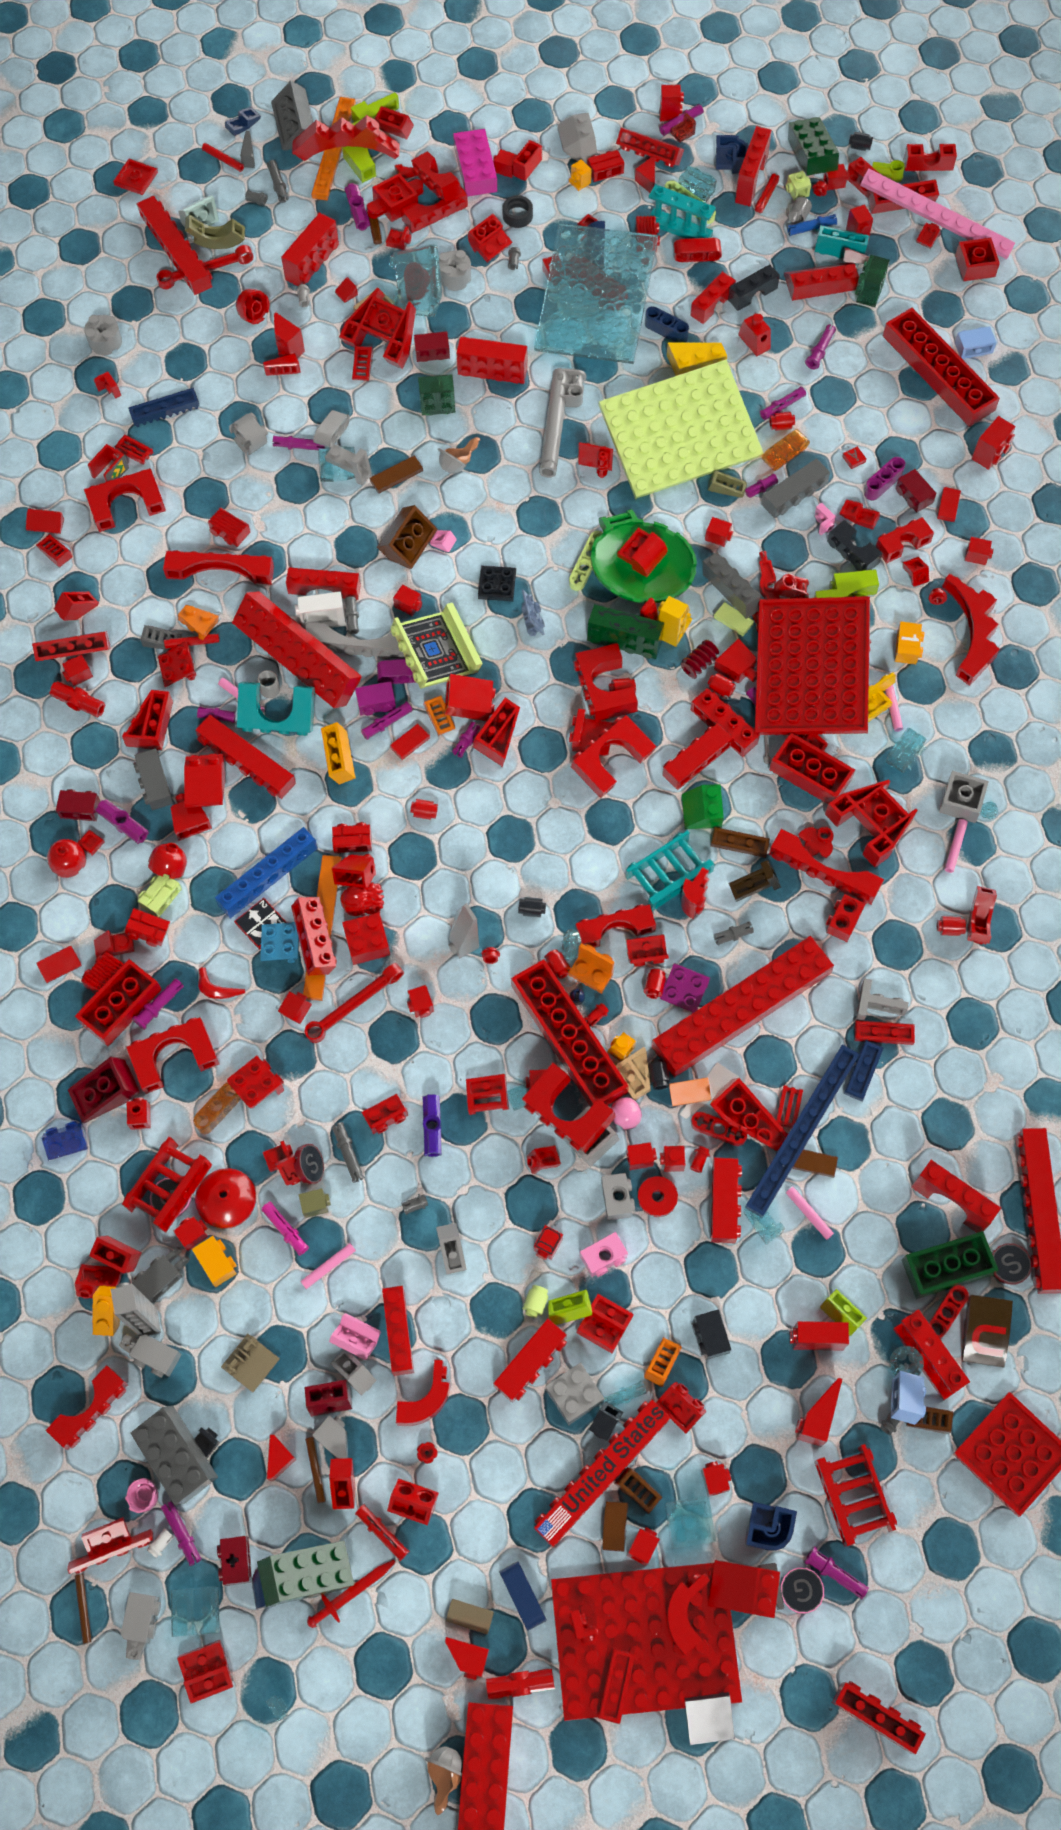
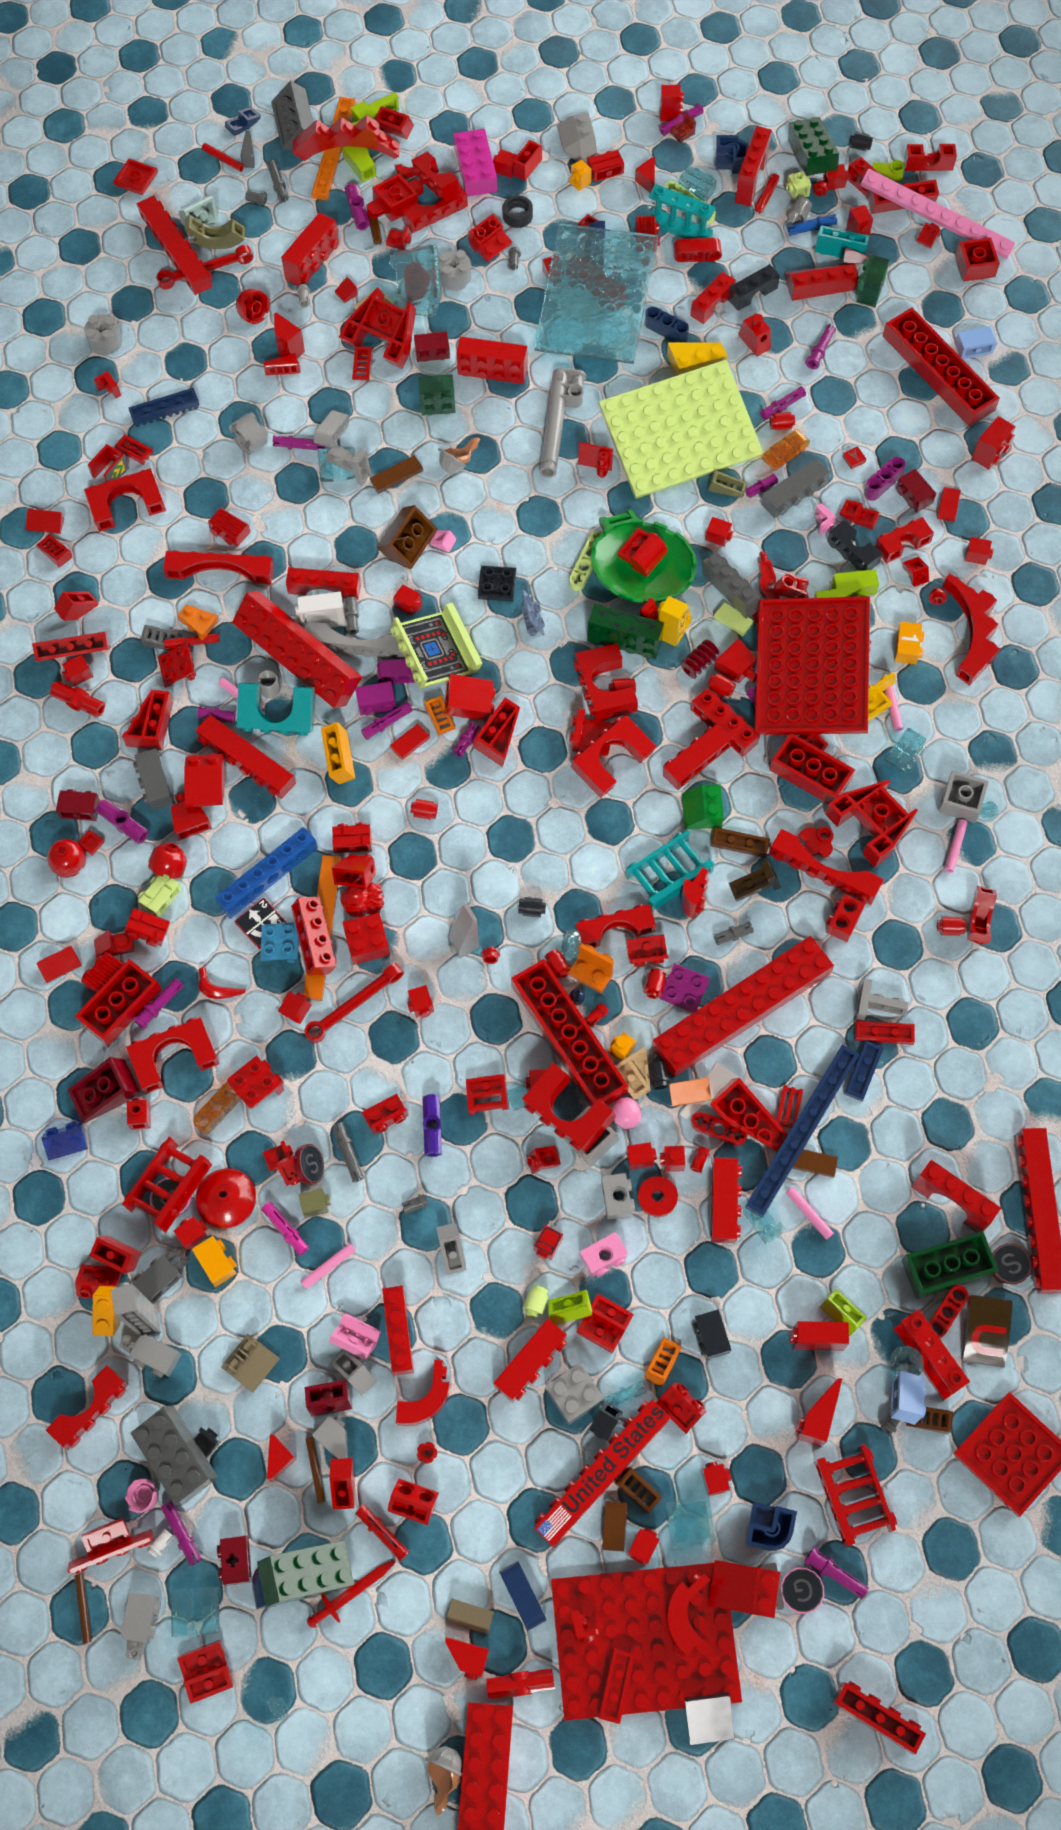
(649, 146): red brick -> none

